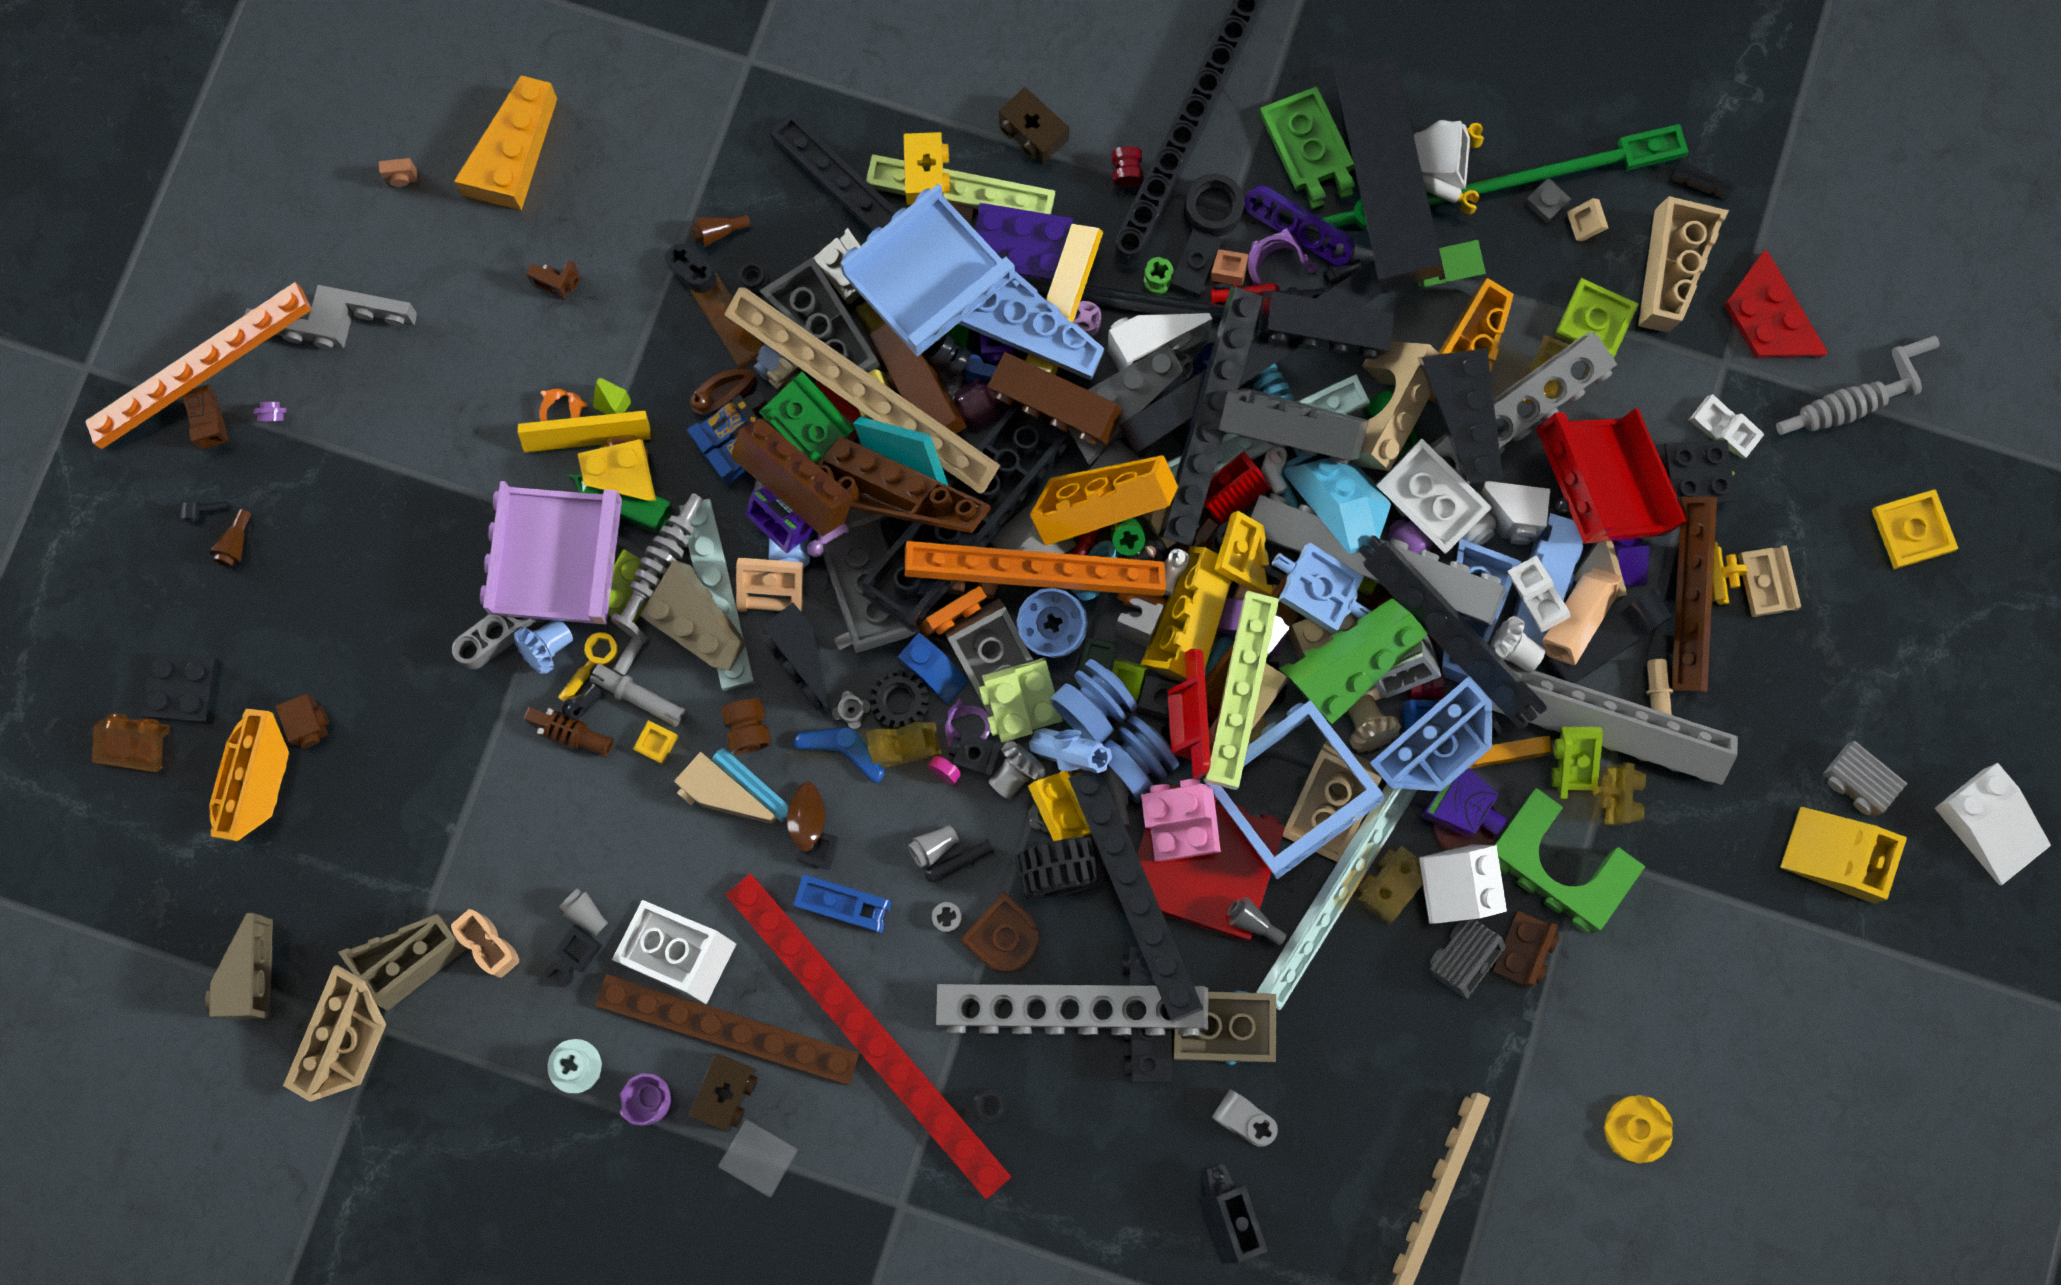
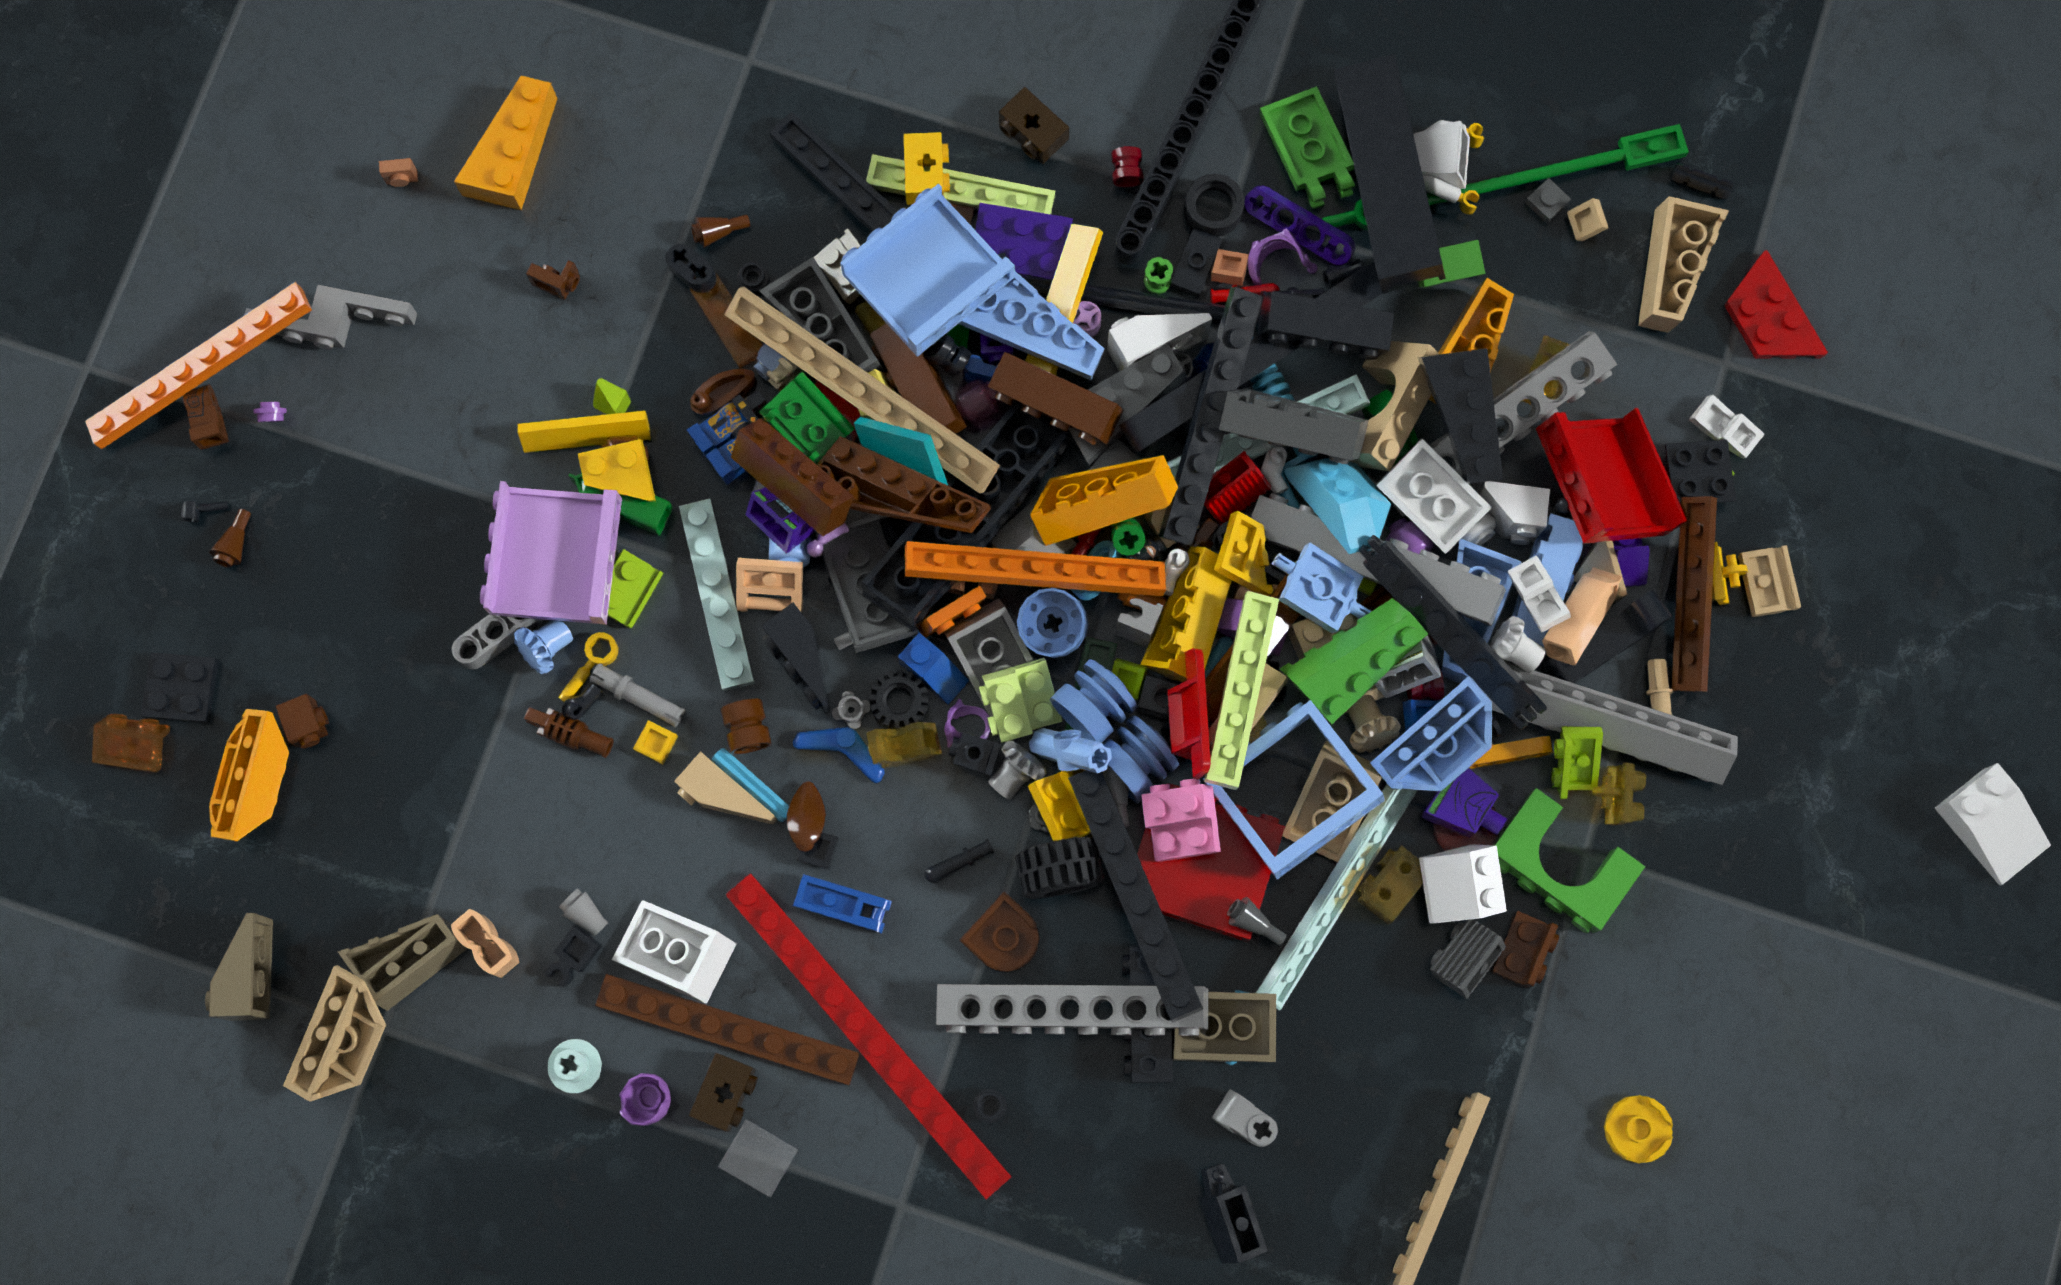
(550, 396): orange piece -> none
(656, 567): light grey piece -> none
(692, 618): dark tan wedge -> none
(931, 846): light grey cone -> none
(938, 911): light grey bush -> none
(944, 770): dark pink tile -> none
(1596, 311): lime plate -> none
(1844, 854): yellow slope -> none
(1855, 402): light grey piece -> none
(1864, 779): light grey brick -> none
(1914, 529): yellow plate -> none

